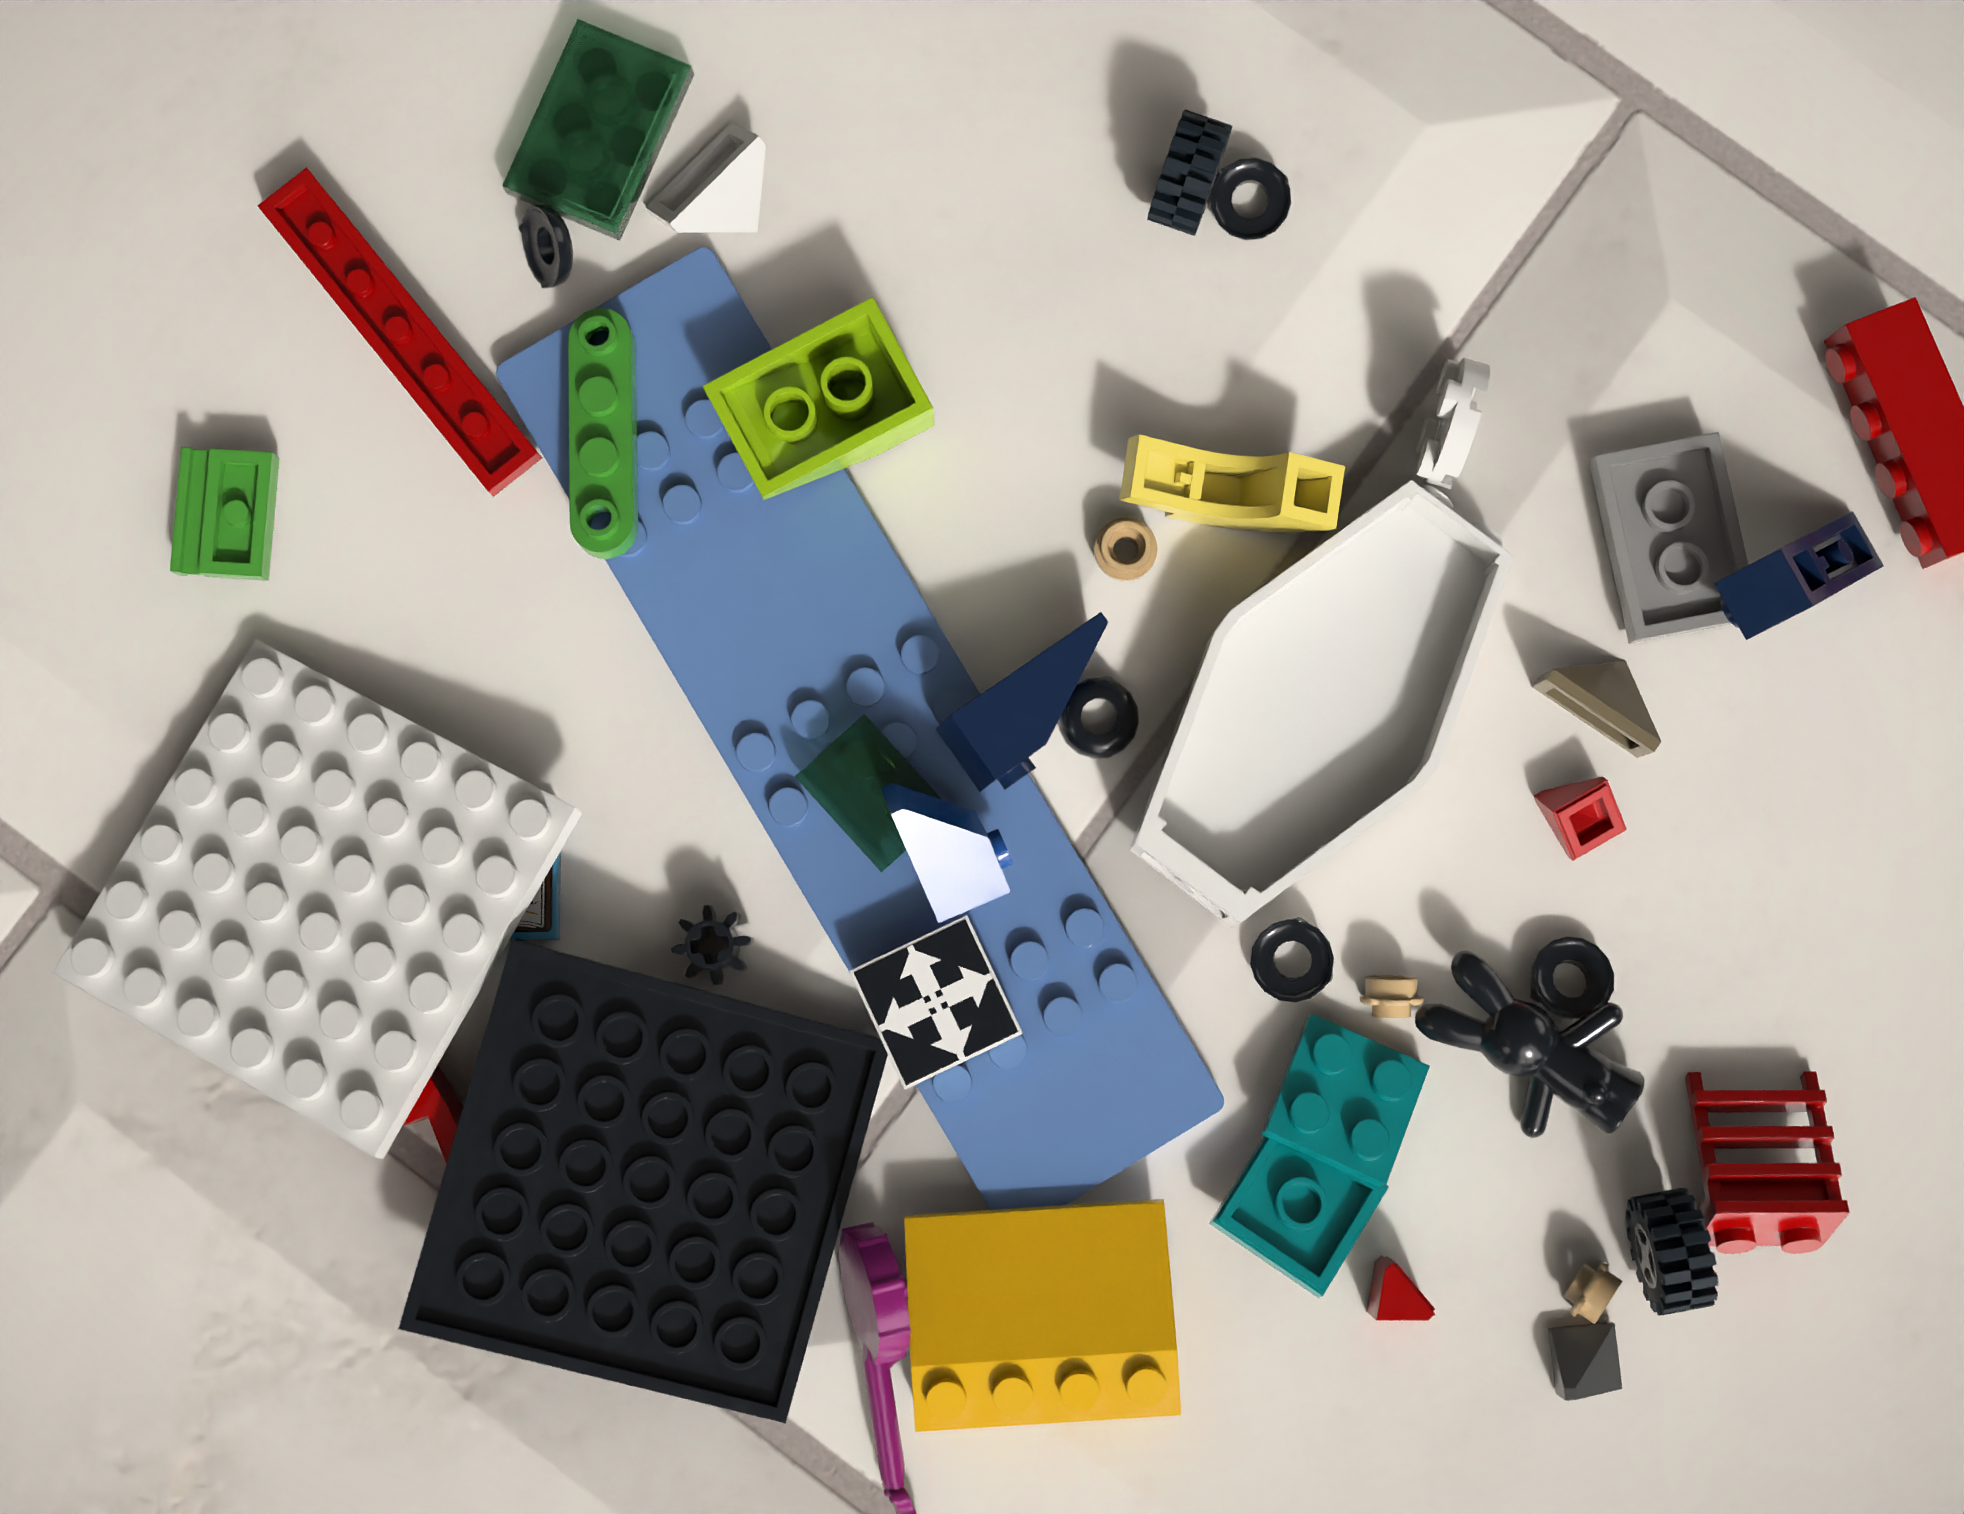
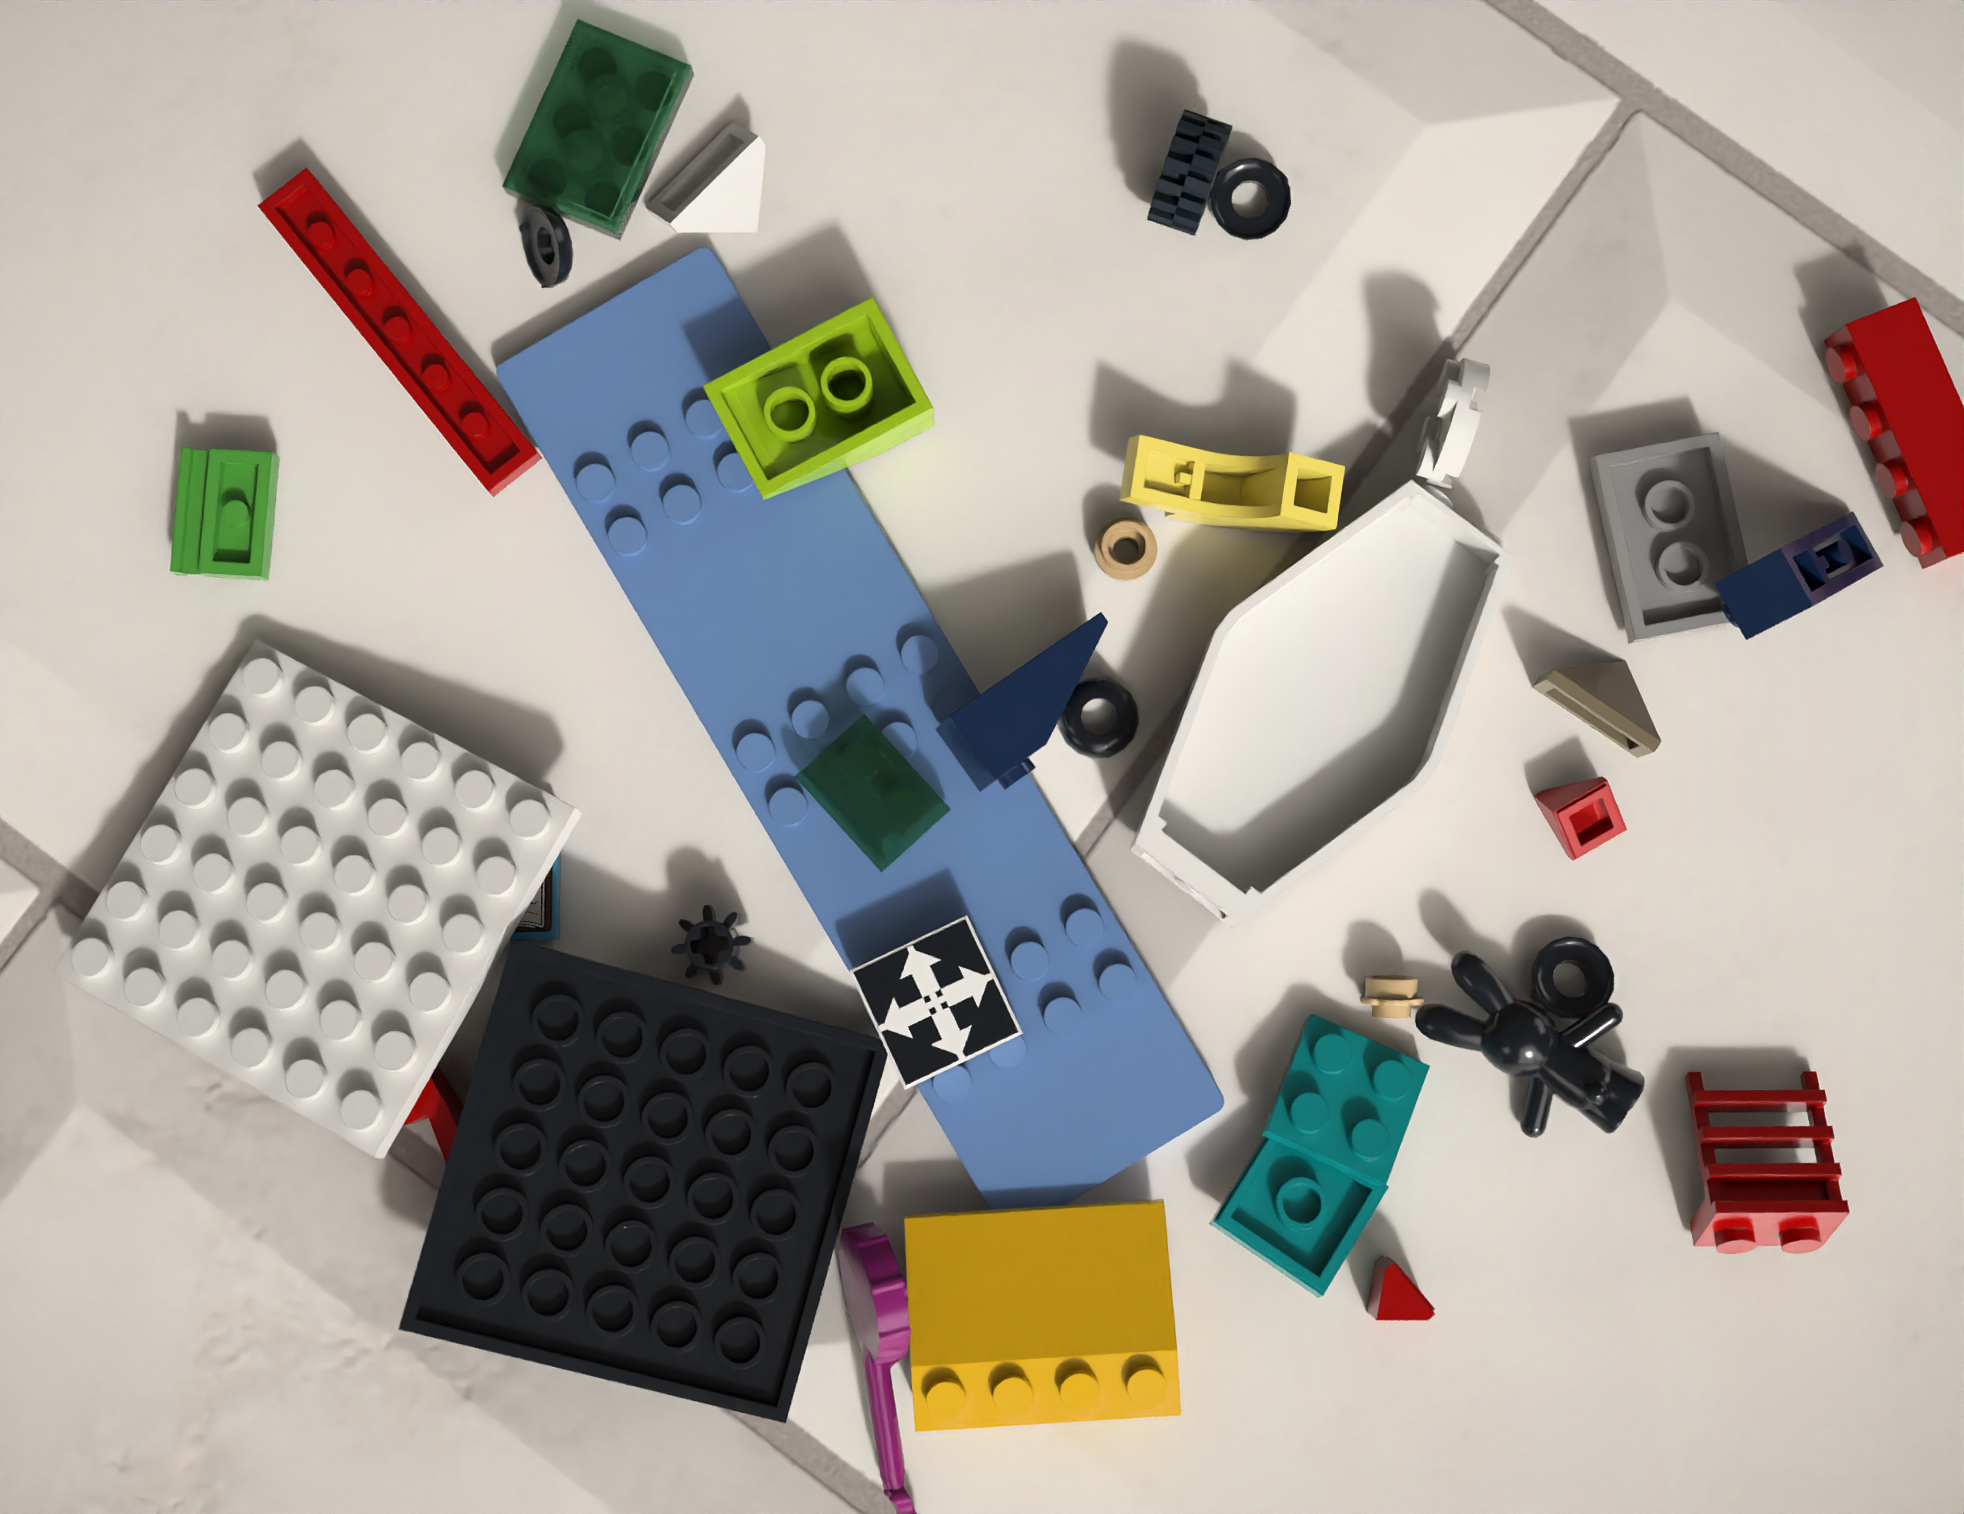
(603, 433): bright green plate -> none
(949, 851): slope -> none
(1284, 987): black piece -> none
(1585, 1360): dark grey slope -> none
(1592, 1291): tan plate -> none
(1671, 1251): black wheel -> none

